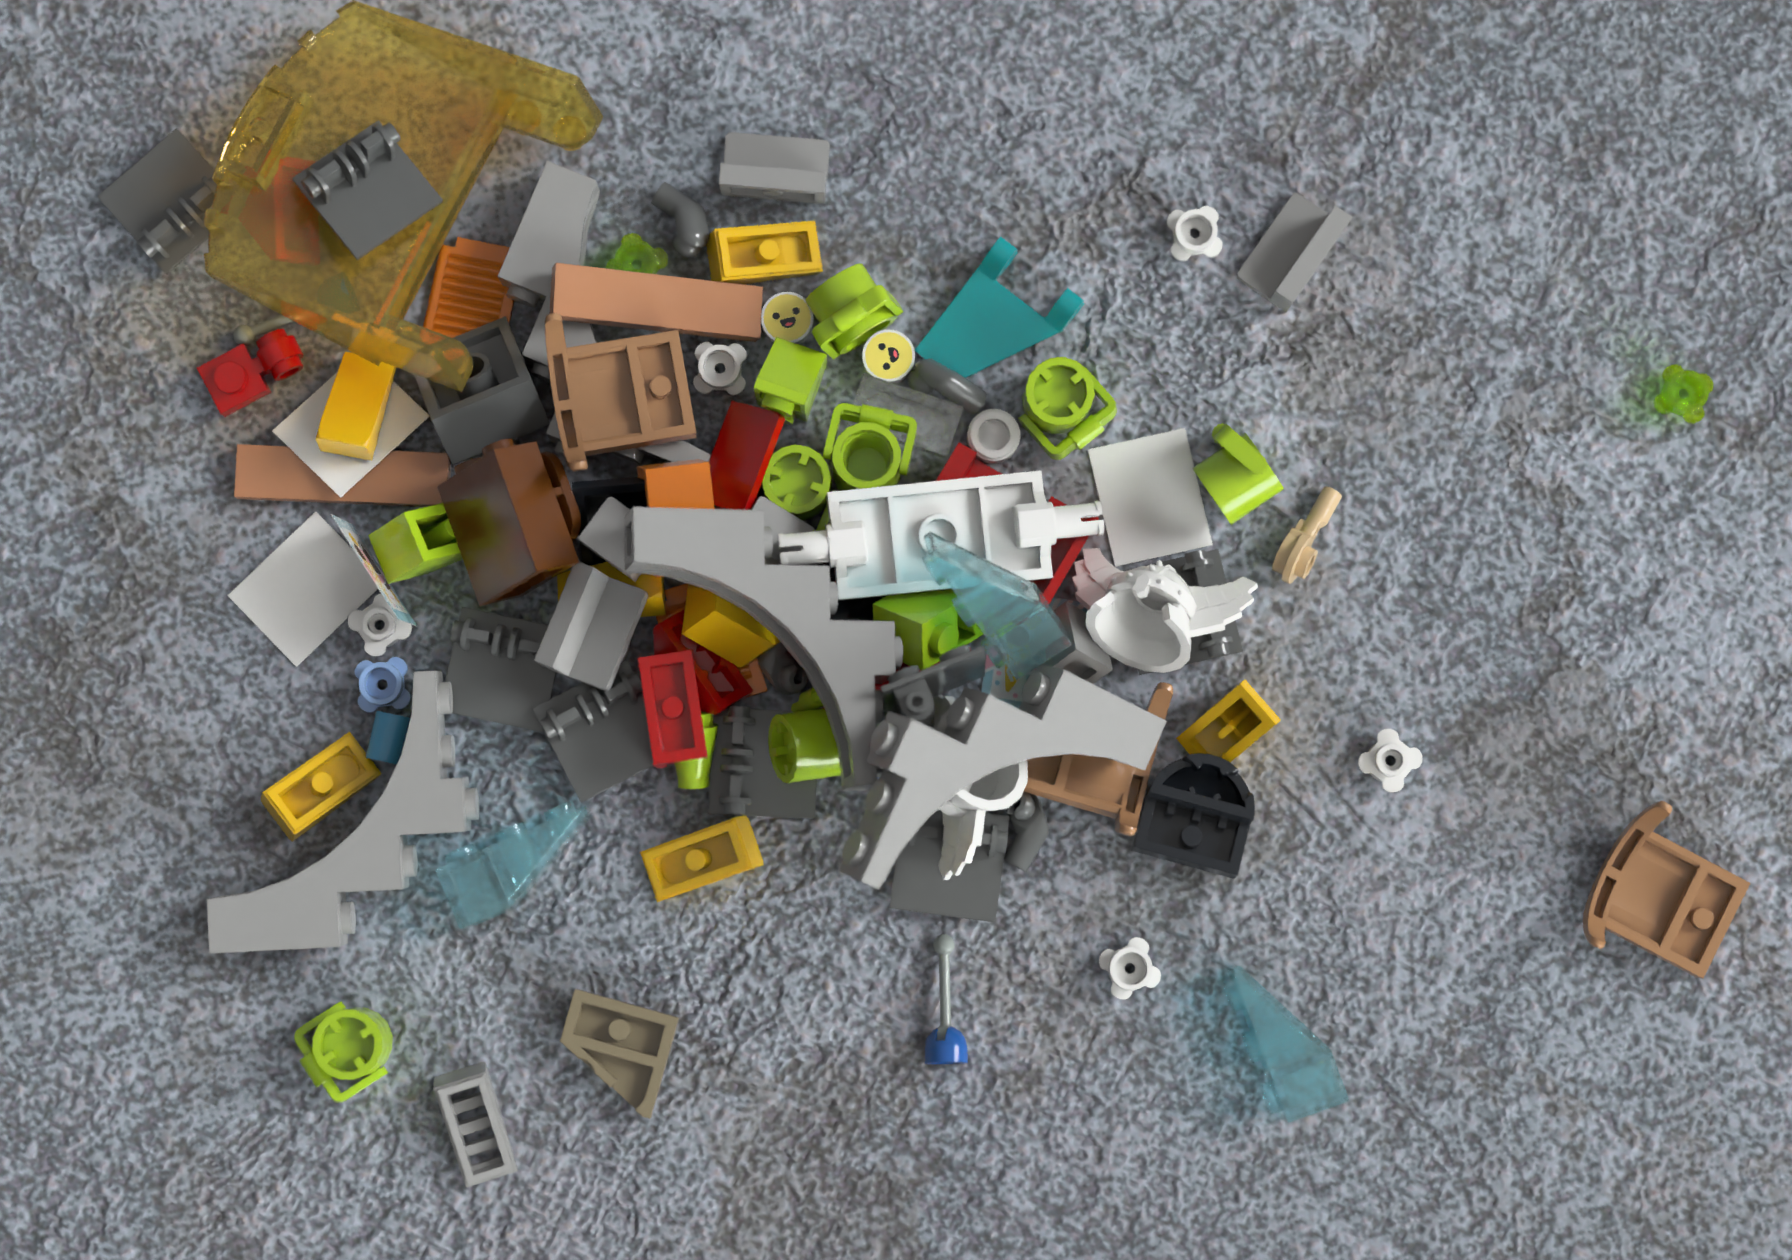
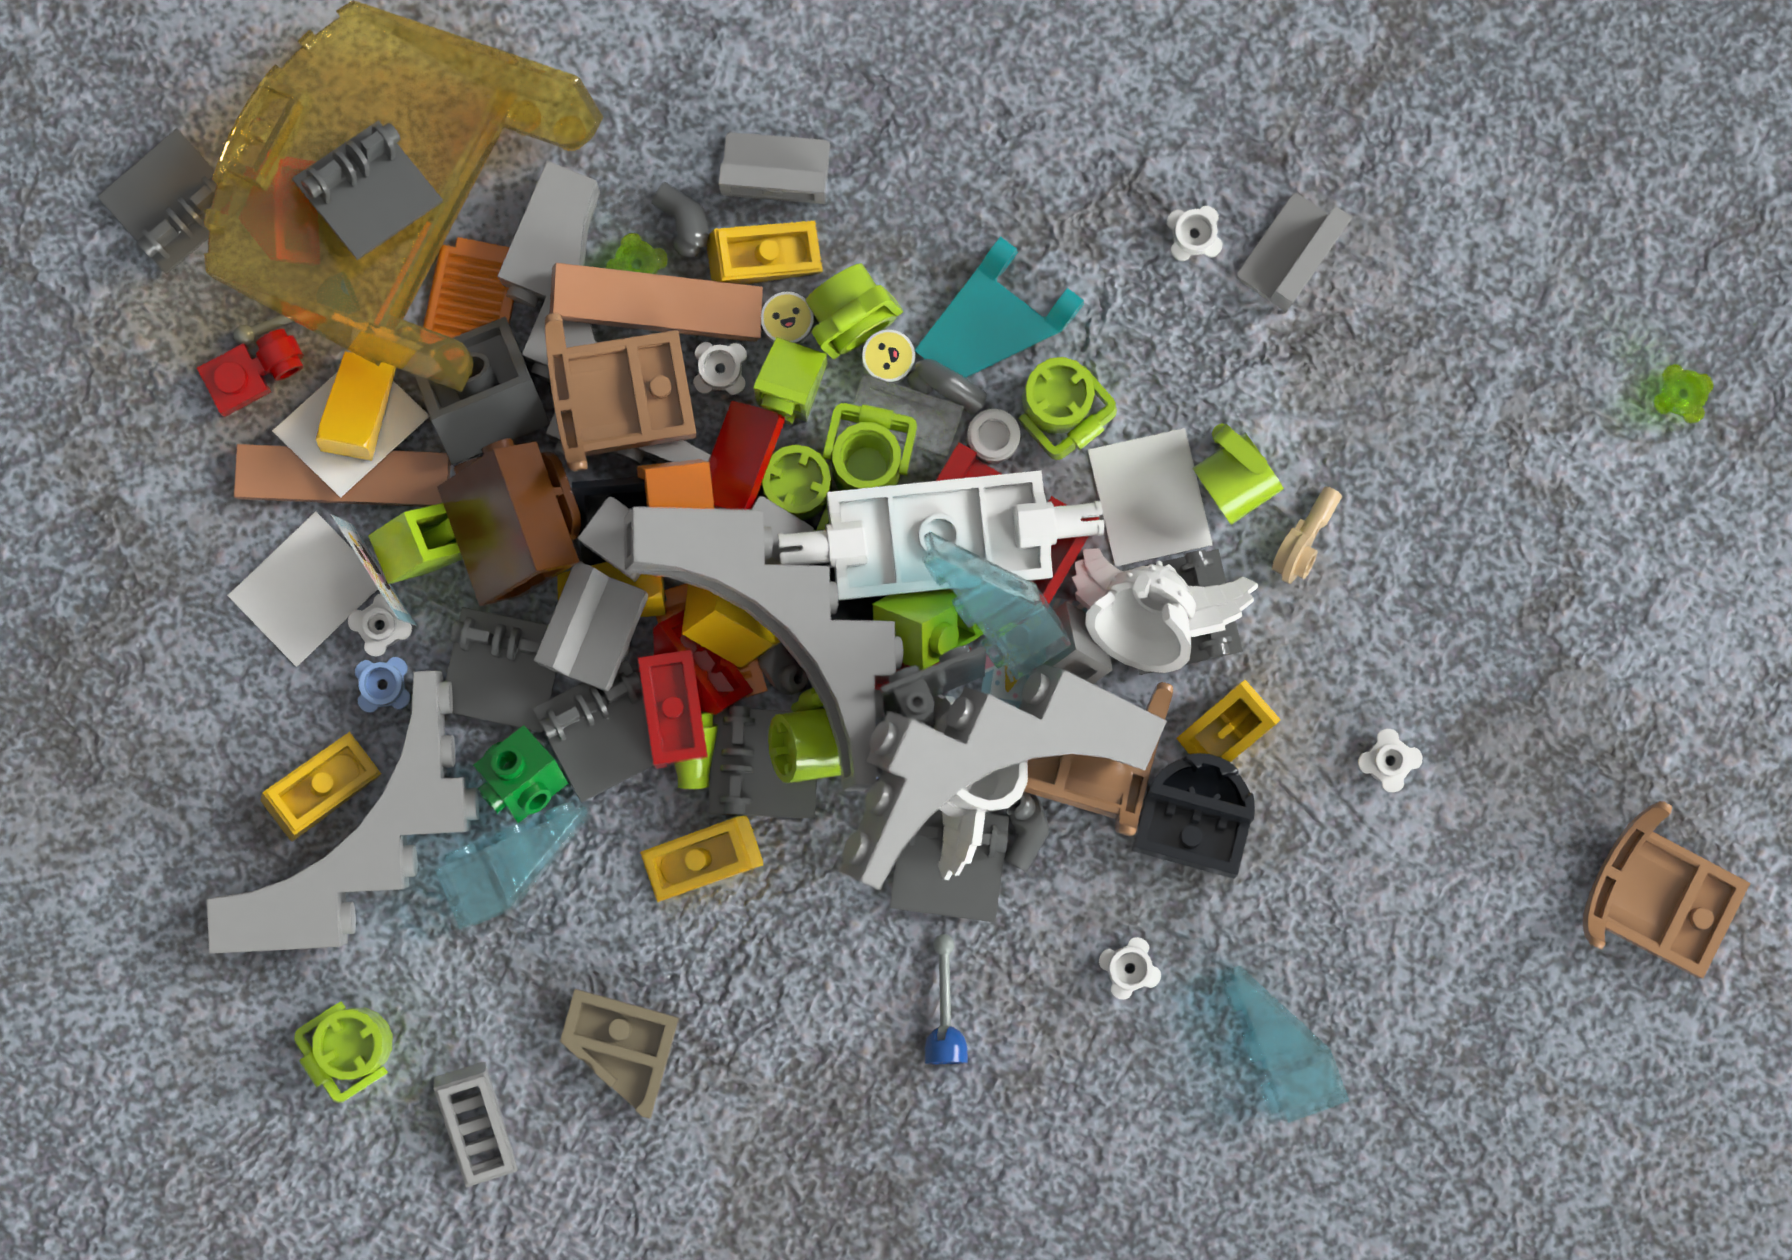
(387, 737): dark azure hinge -> none
(519, 775): none -> green brick

